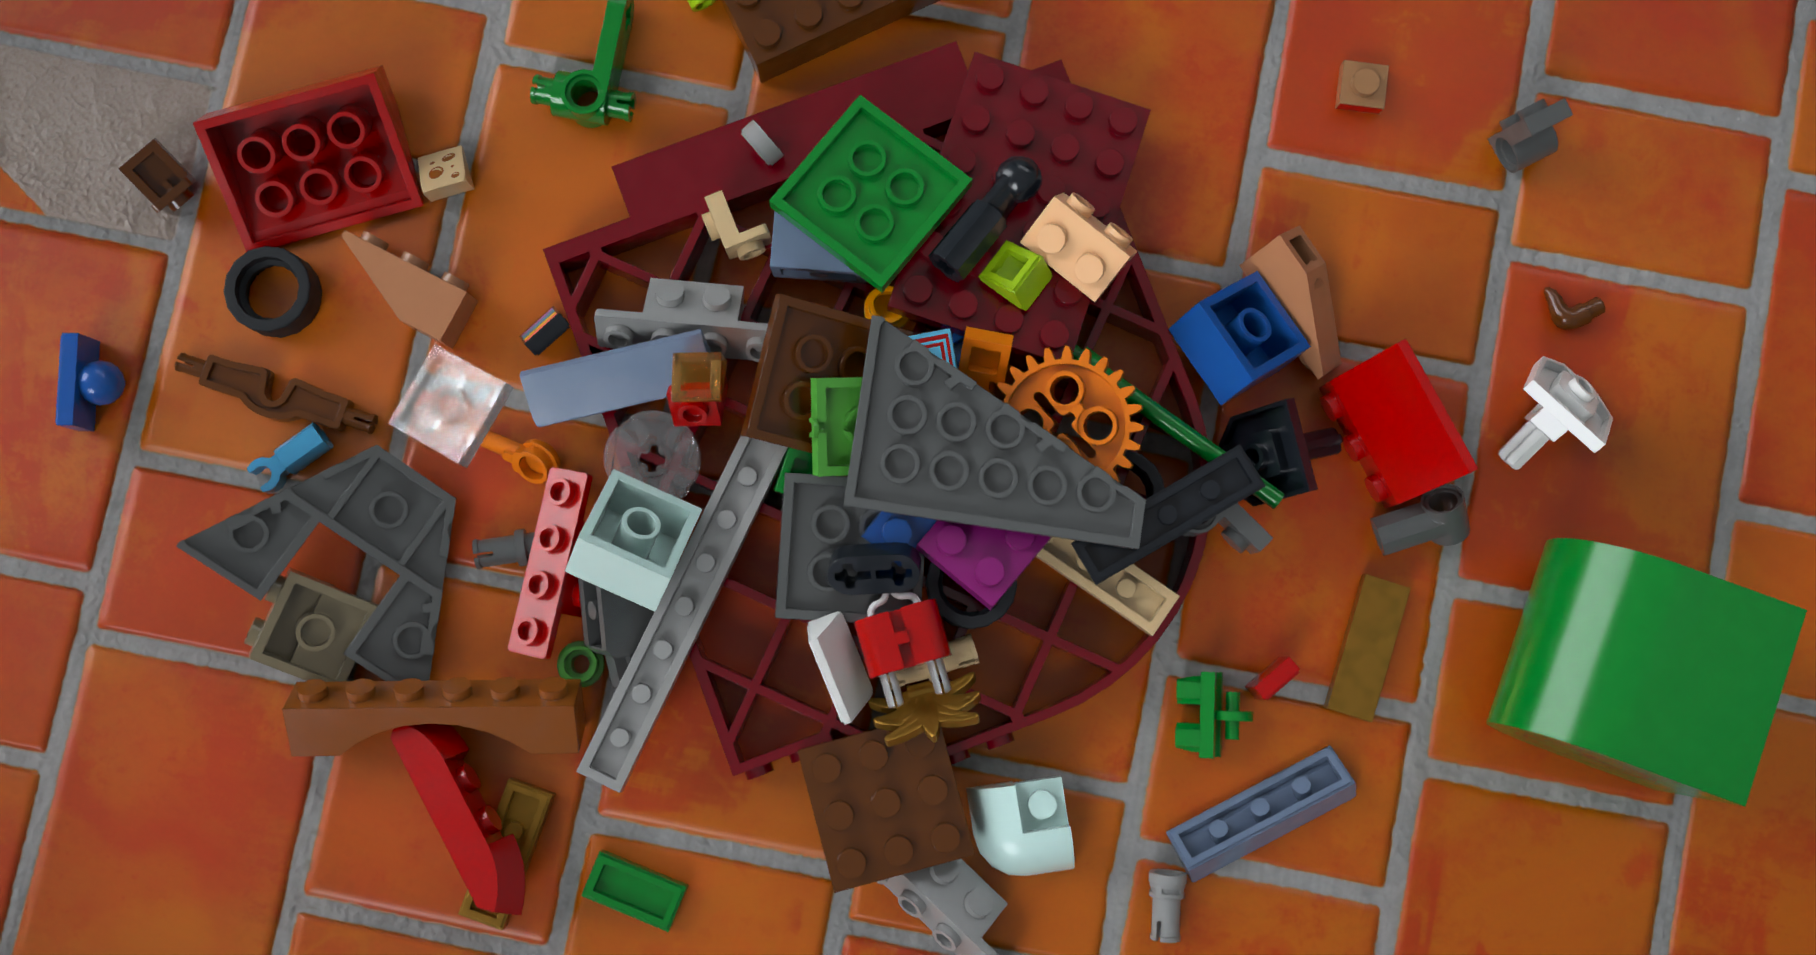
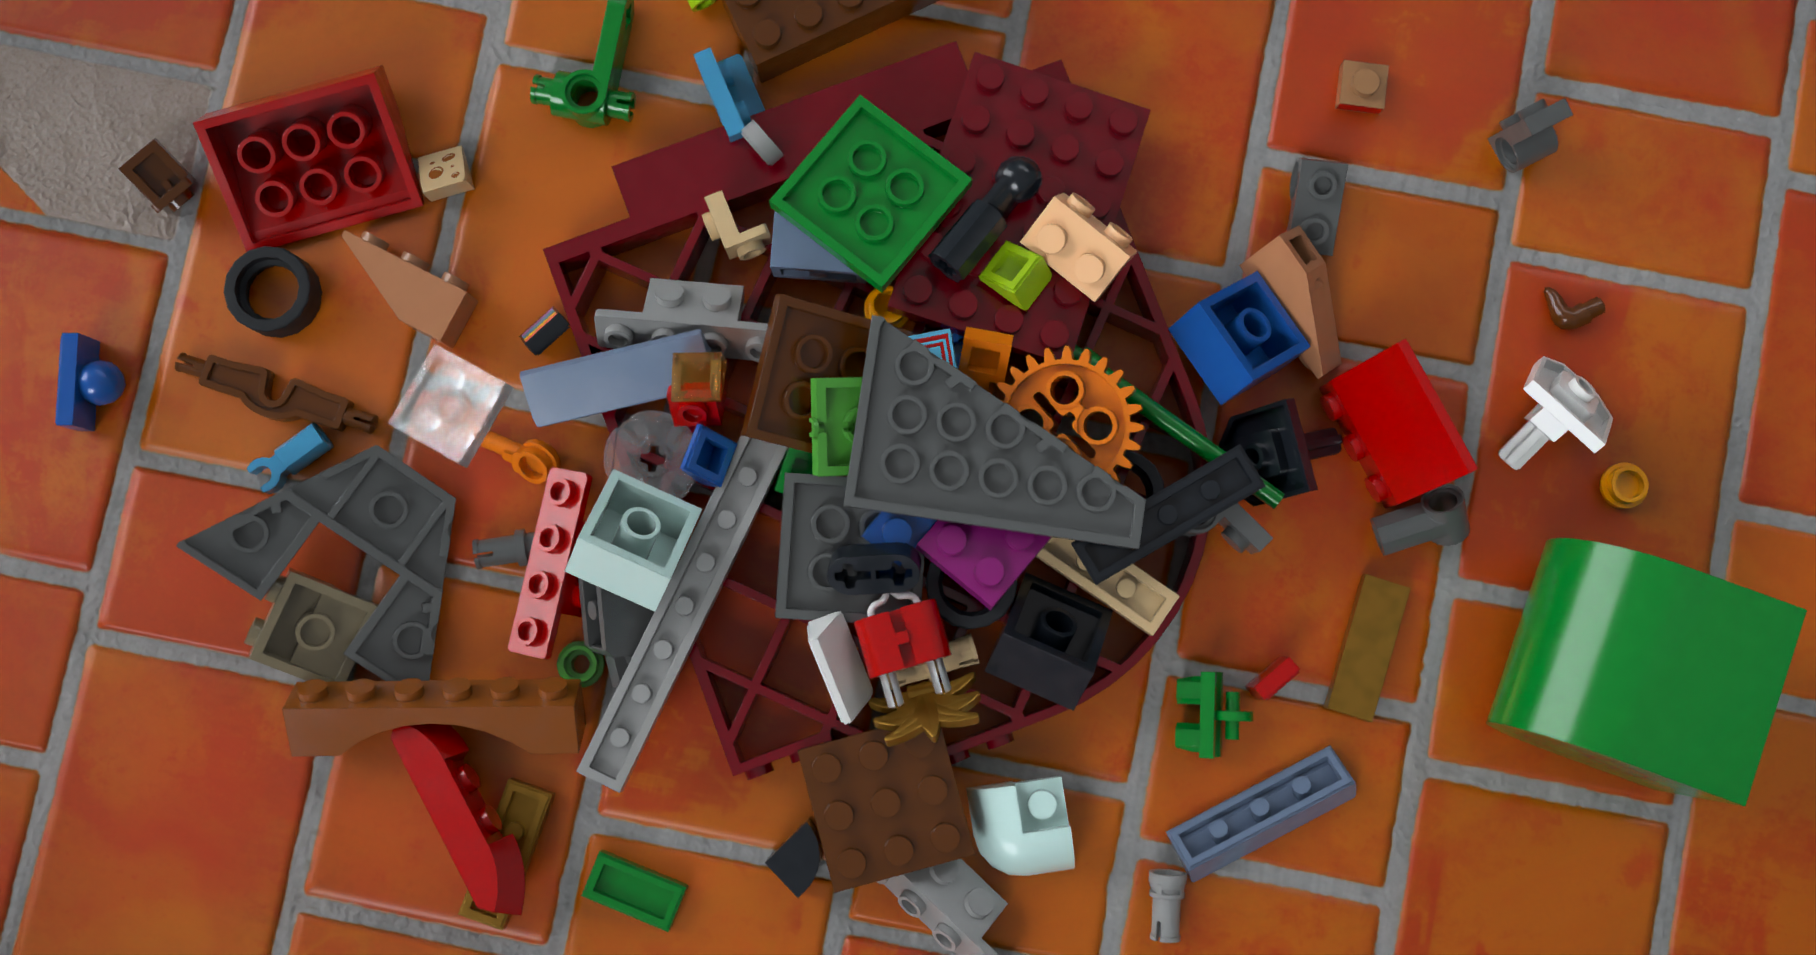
(708, 456): none -> blue slope
(729, 90): none -> dark azure bracket
(798, 858): none -> black brick
(1050, 641): none -> black slope
(1317, 200): none -> dark grey plate
(1624, 485): none -> light orange plate

